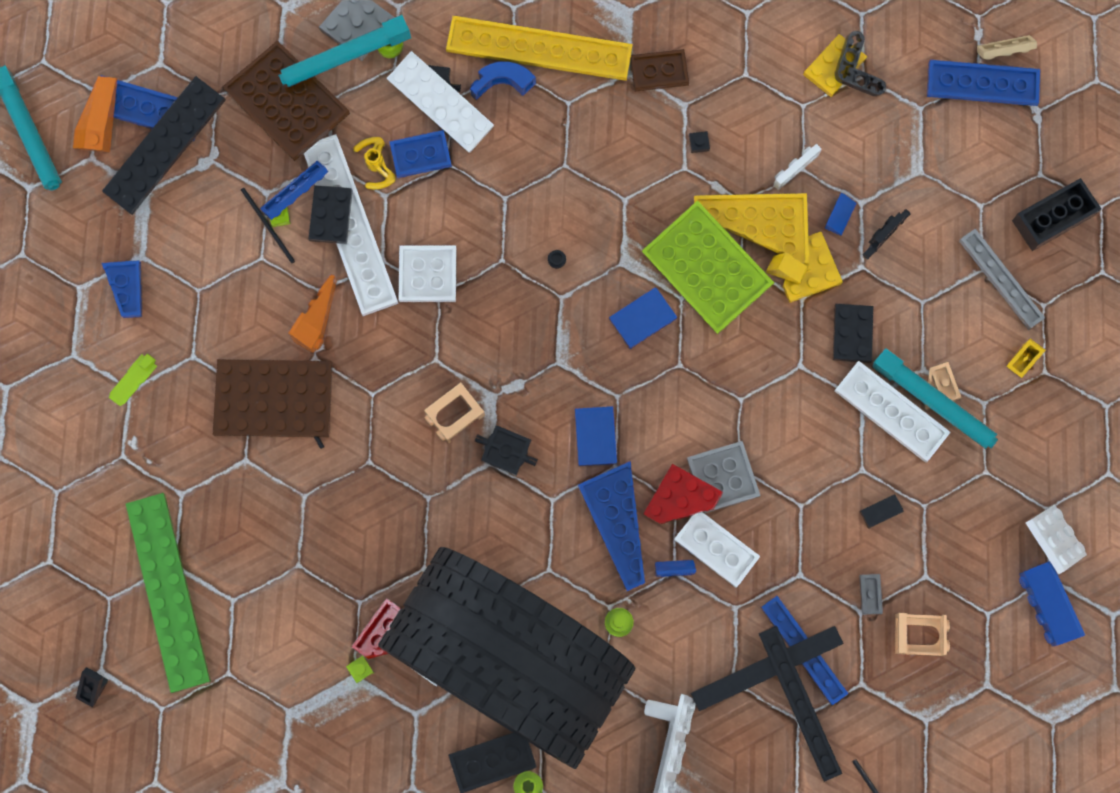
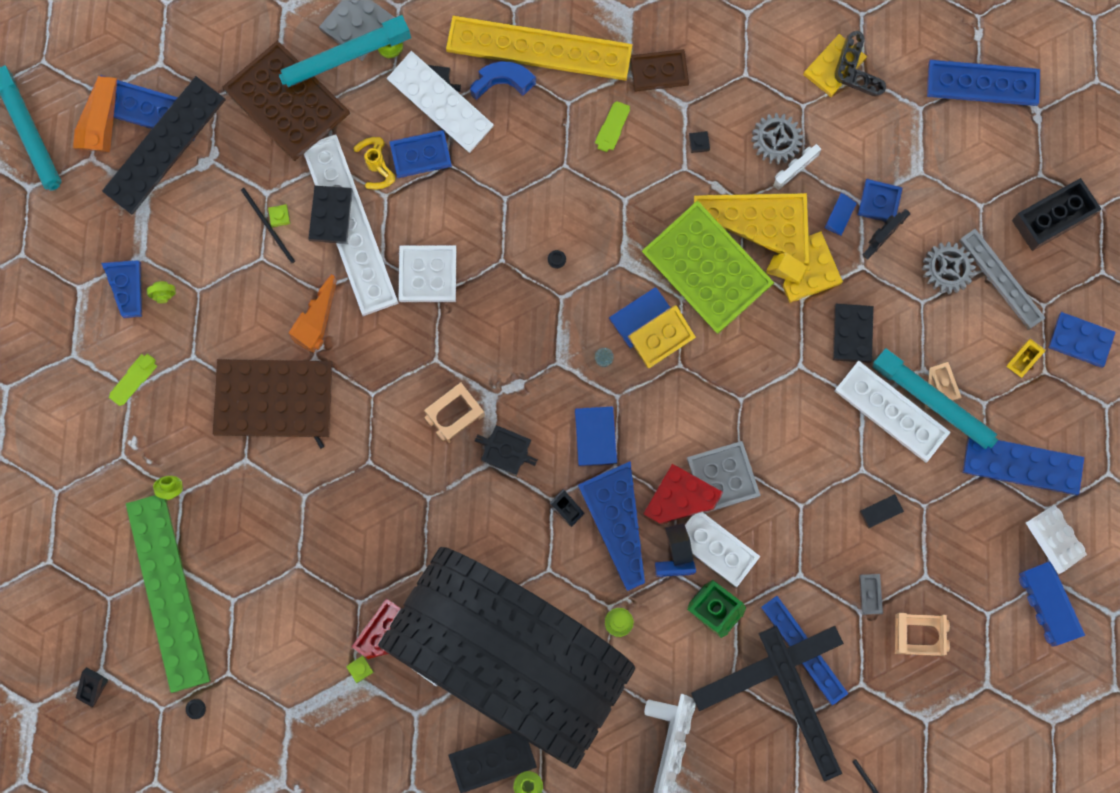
(161, 291): none -> lime plate
(168, 487): none -> lime plate
(195, 709): none -> black plate
(293, 190): blue plate -> none
(566, 508): none -> black slope
(604, 357): none -> clear light blue plate
(612, 127): none -> lime piece
(661, 336): none -> yellow plate
(679, 544): none -> black slope
(716, 608): none -> green slope
(784, 140): none -> light grey gear
(879, 200): none -> blue tile
(946, 261): none -> light grey gear
(1006, 47): tan plate -> none
(1025, 466): none -> blue plate
(1081, 339): none -> blue plate

